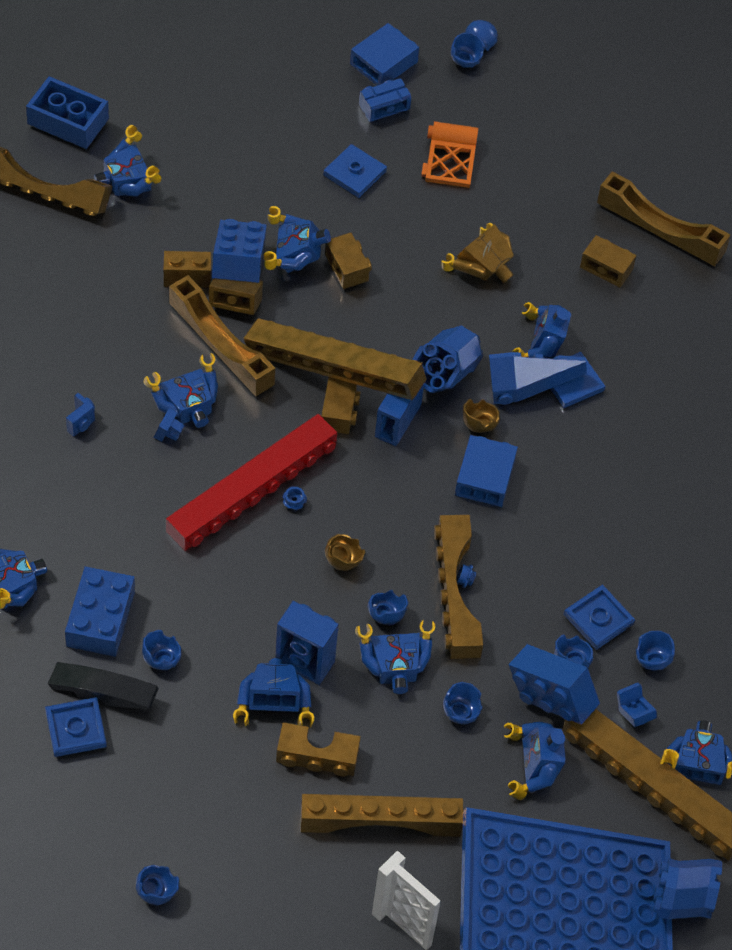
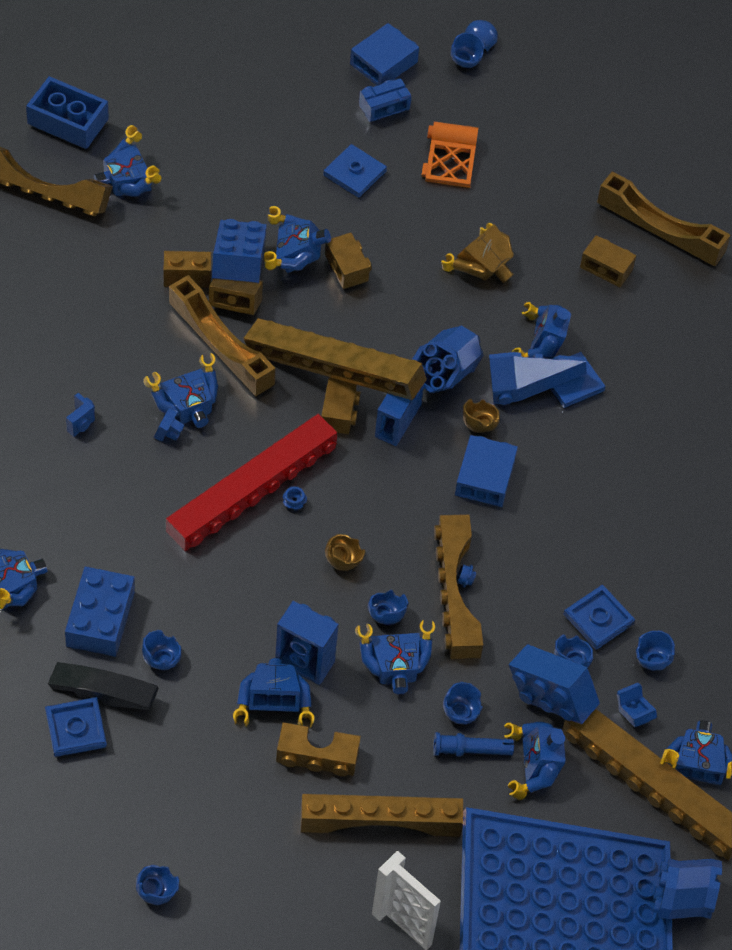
(460, 744): none -> blue pin

